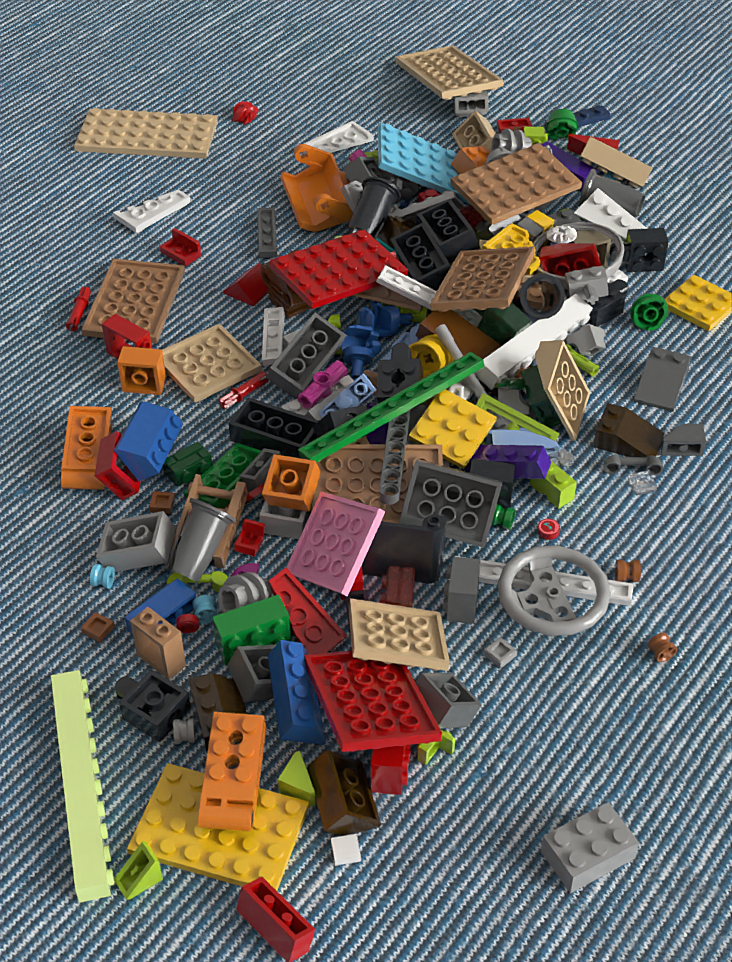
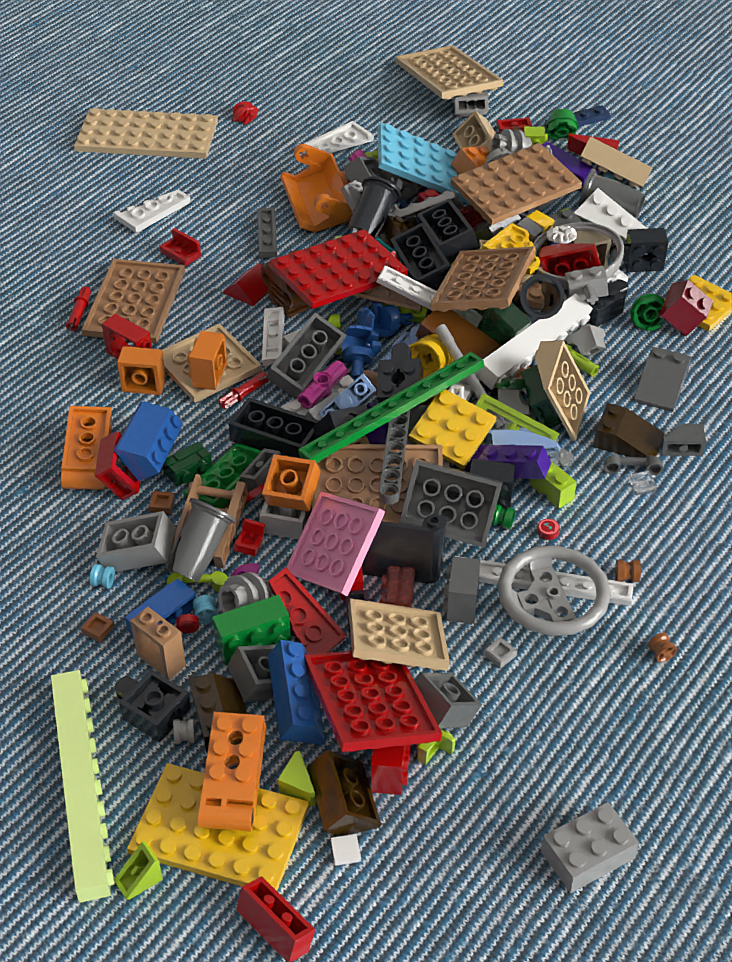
(207, 360): none -> orange brick
(685, 307): none -> dark red slope

